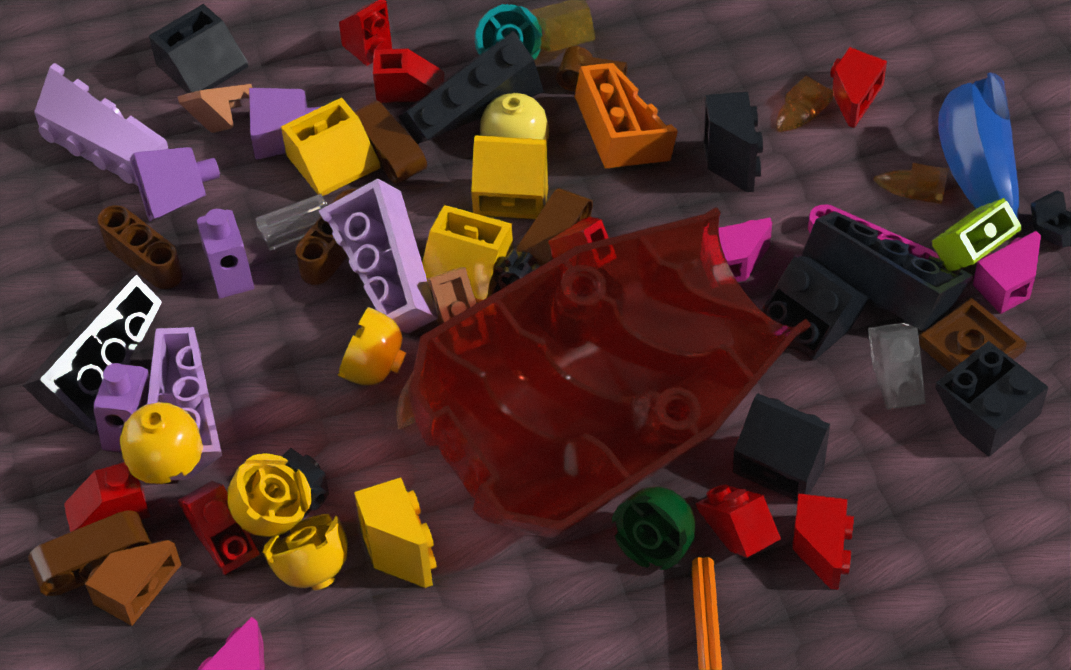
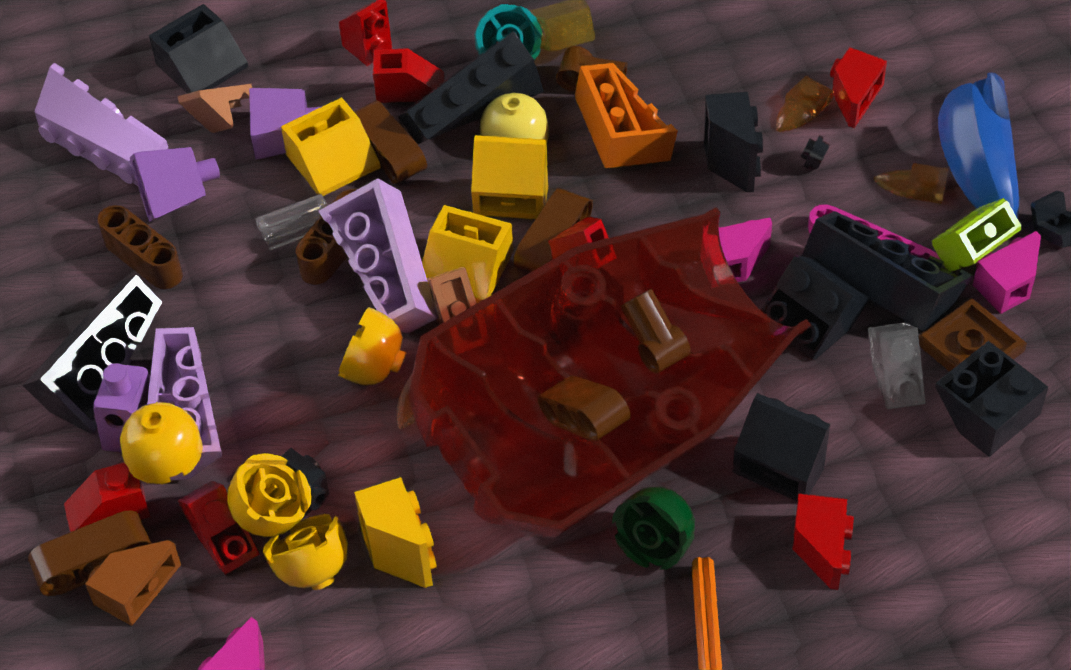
(219, 239): medium lavender torso -> none
(514, 267): black gear -> none
(583, 407): none -> reddish brown beam
(659, 340): none -> reddish brown piece
(739, 519): red slope -> none
(814, 152): none -> black plate

